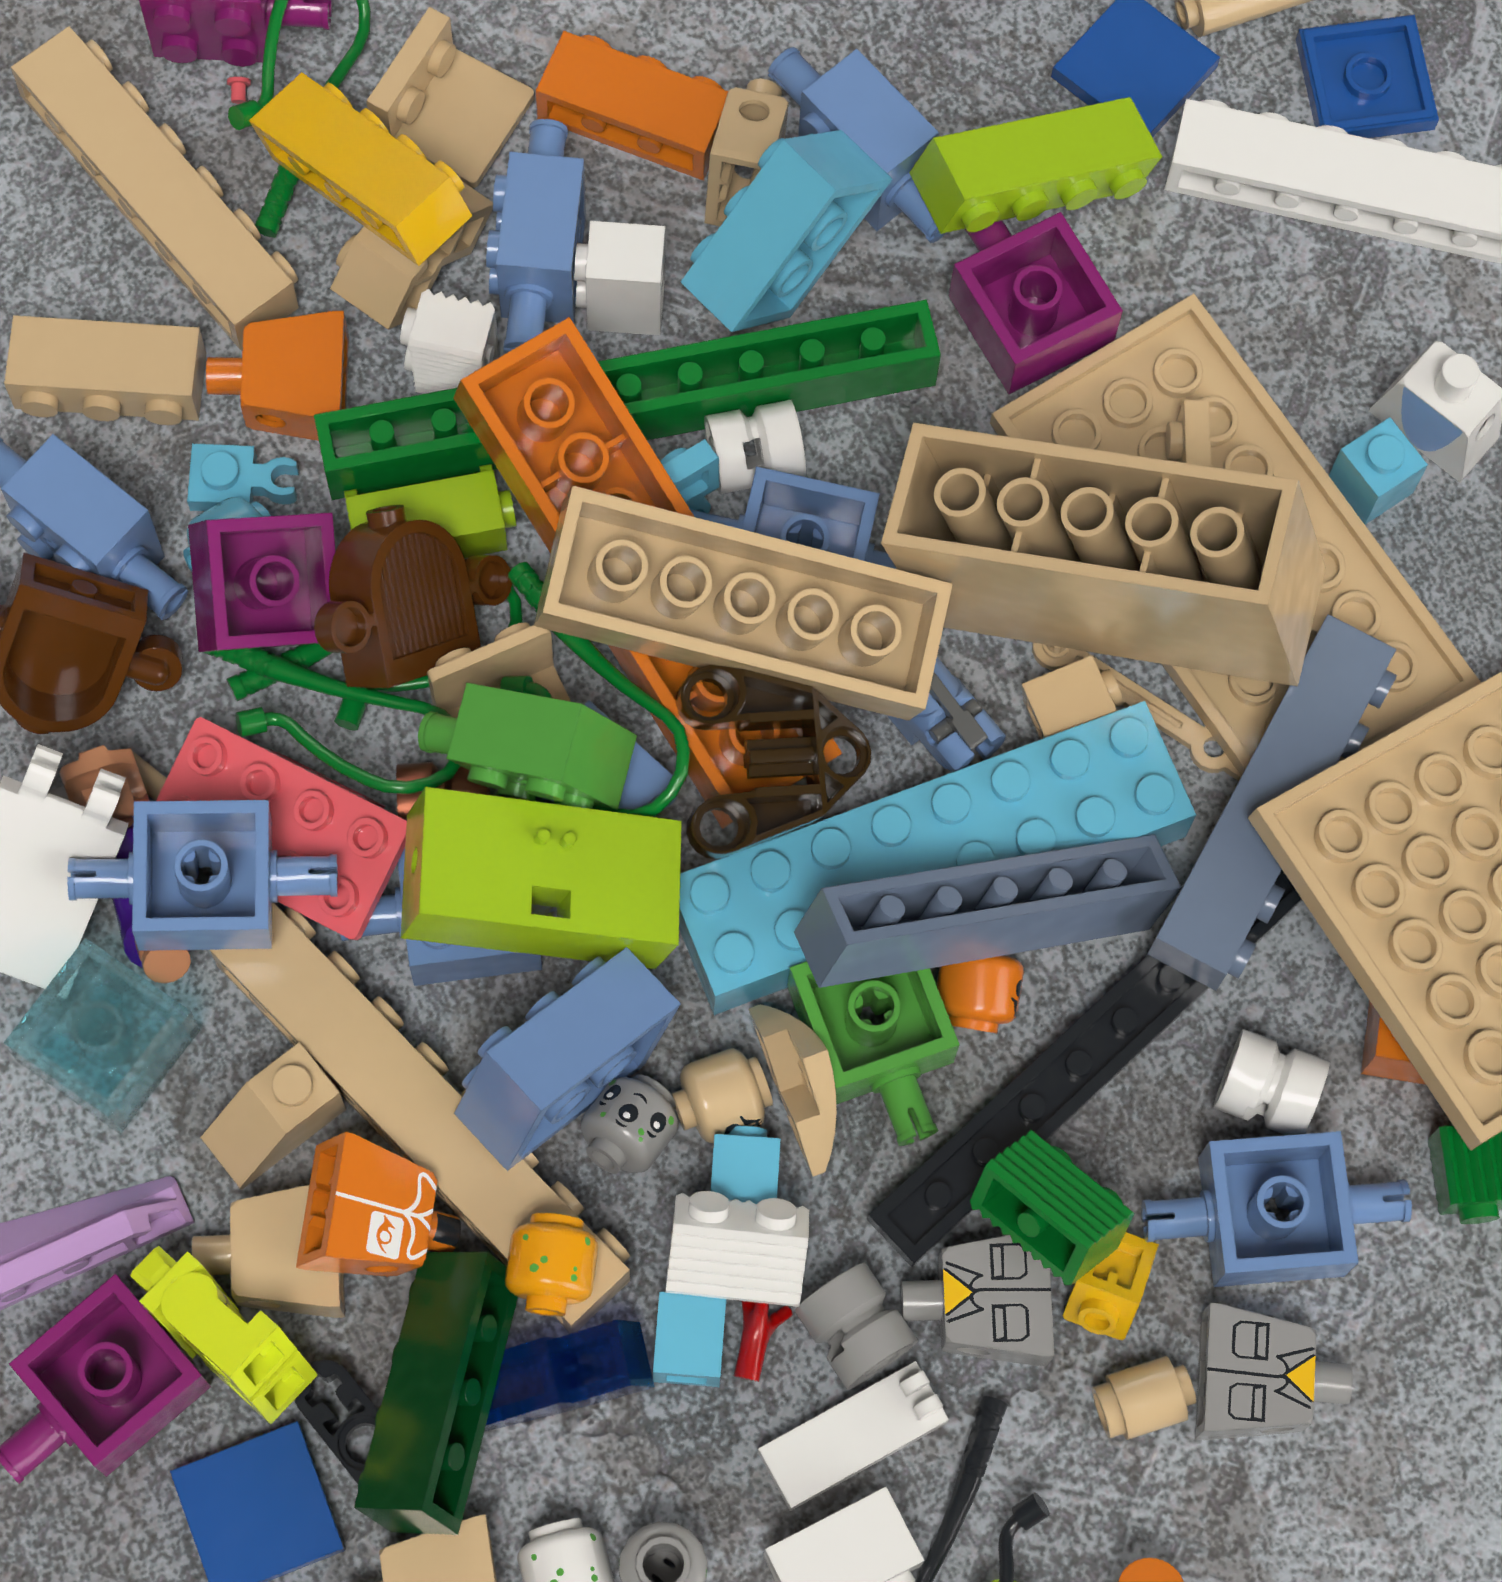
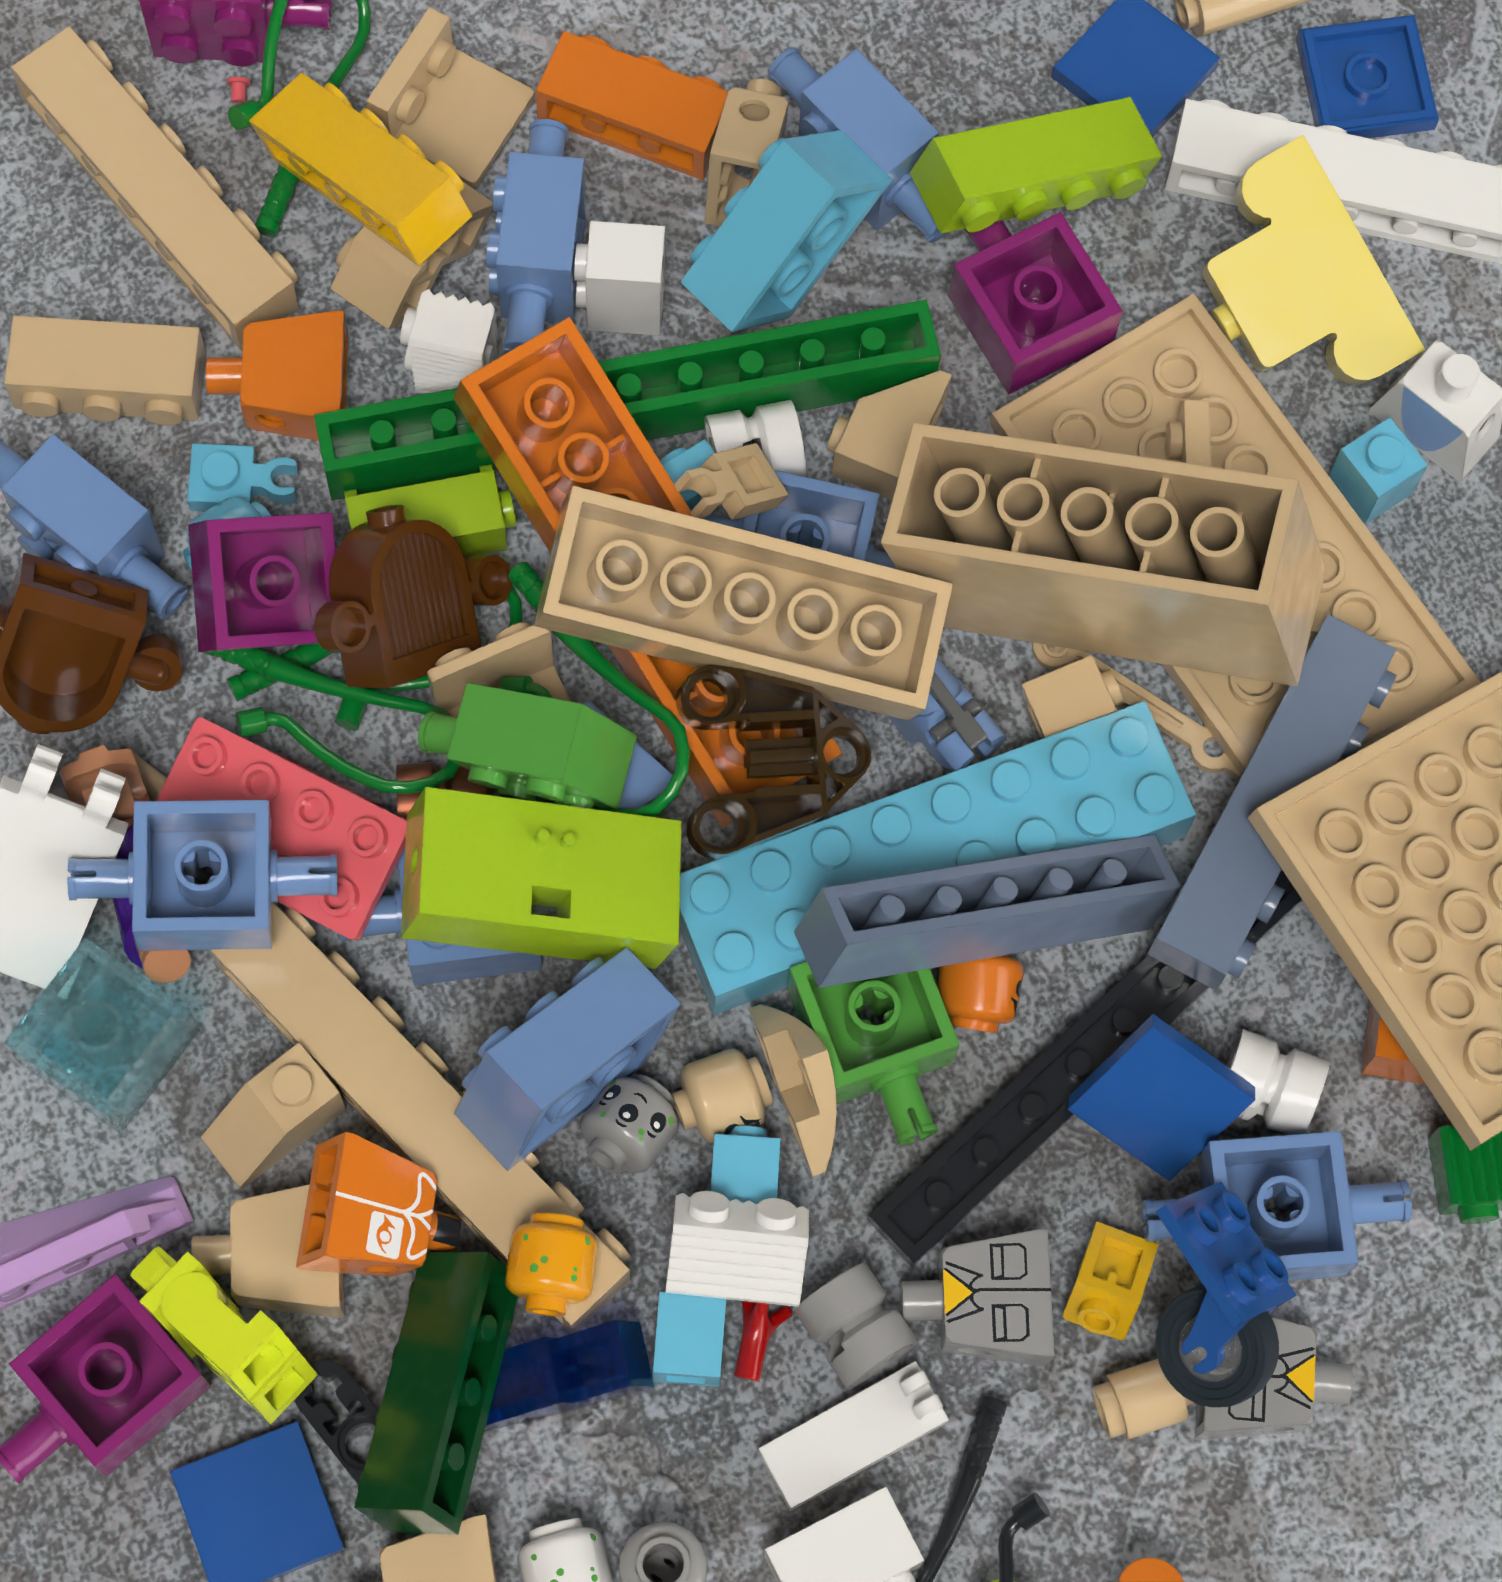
(736, 480): none -> tan plate
(876, 436): none -> tan slope
(1051, 1207): green brick -> none
(1161, 1097): none -> blue tile
(1220, 1335): none -> blue plate
(1306, 276): none -> light yellow brick

